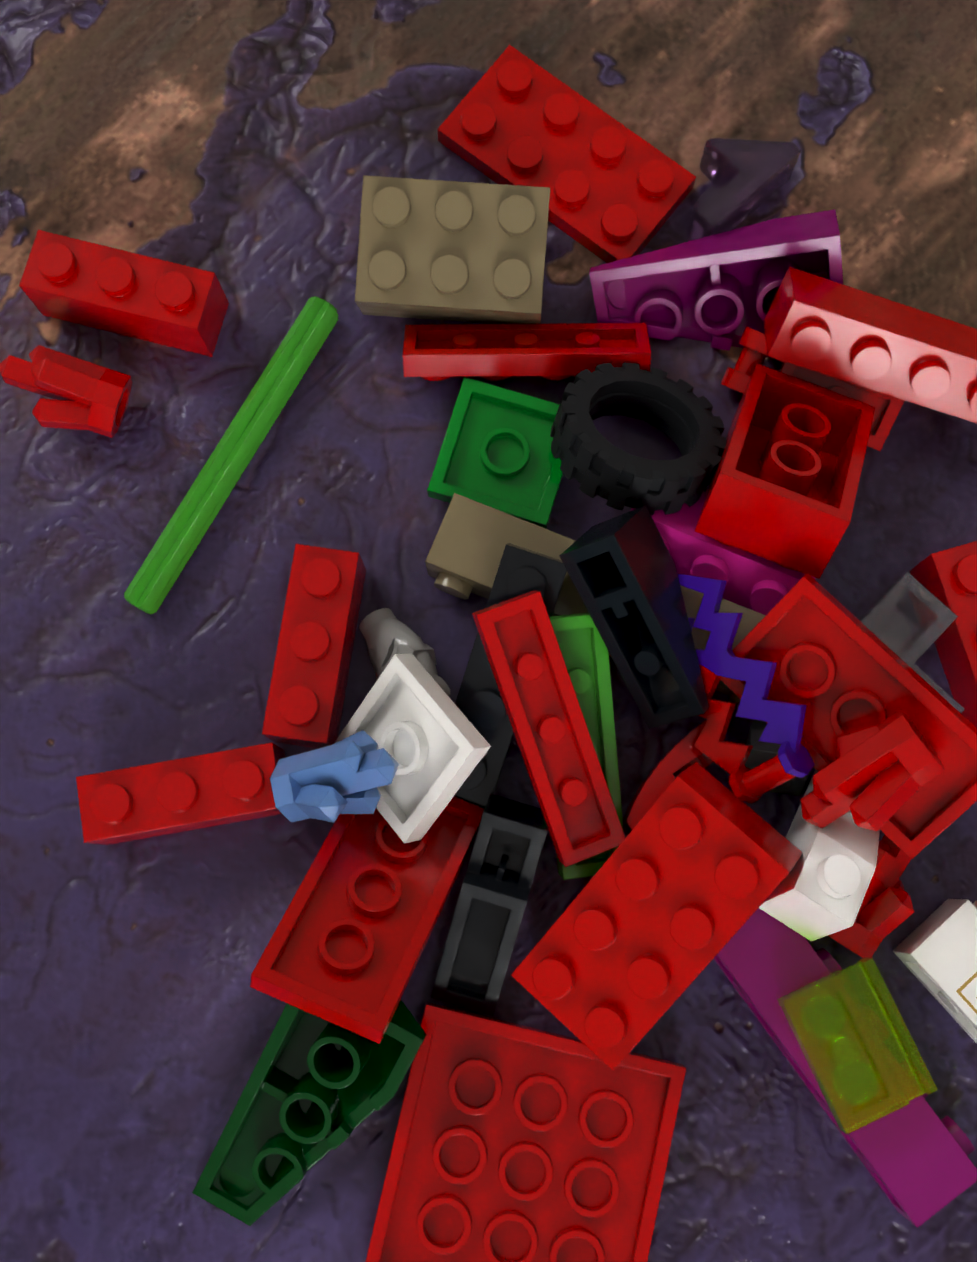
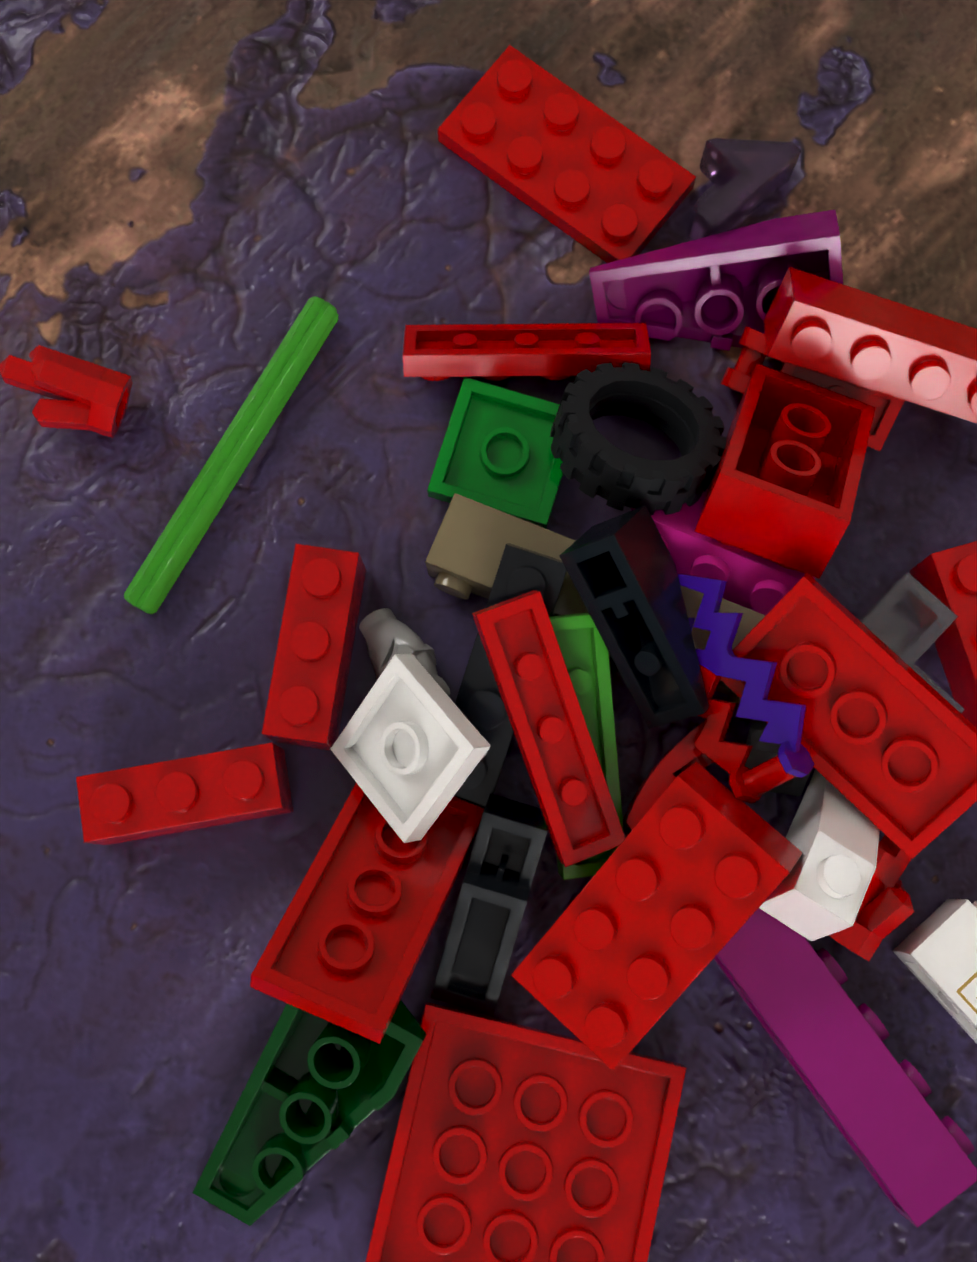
(125, 293): red brick -> none
(332, 780): medium blue rock -> none
(452, 250): dark tan brick -> none
(857, 1045): clear neon green plate -> none
(872, 774): red rock -> none

